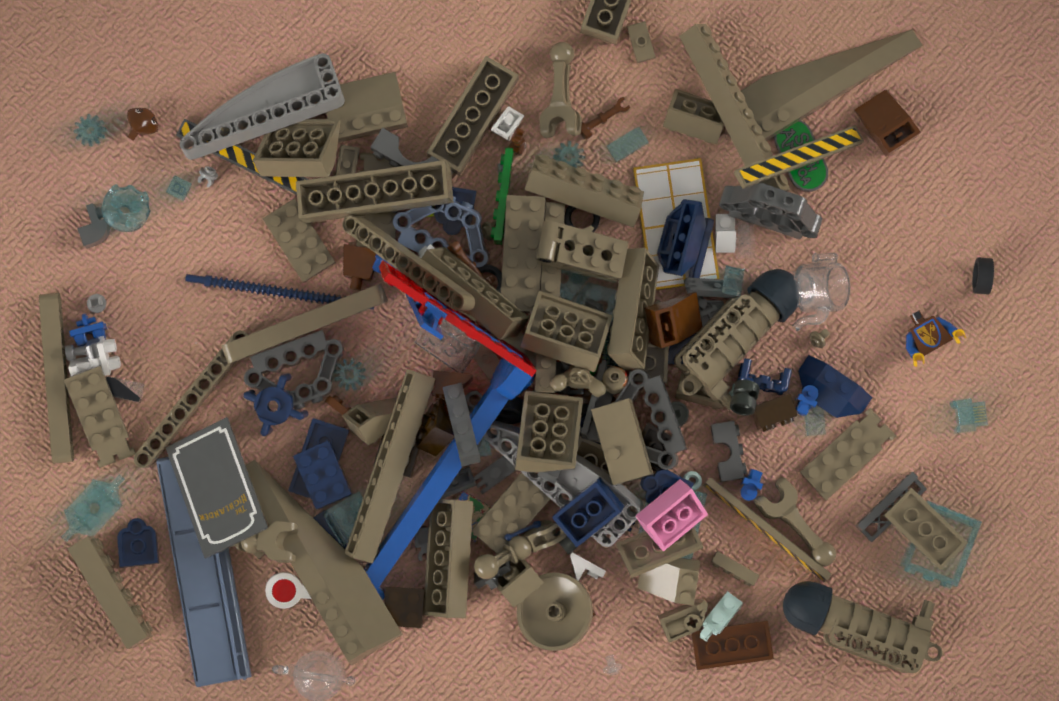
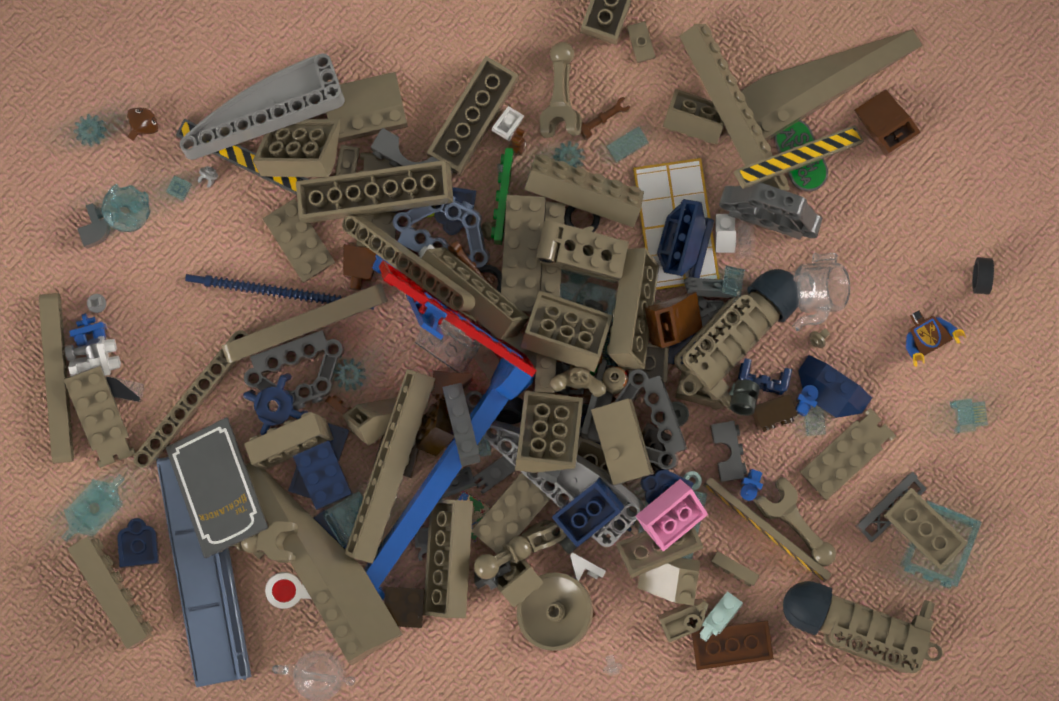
(285, 442): none -> dark tan brick
(536, 524): dark blue hinge -> none

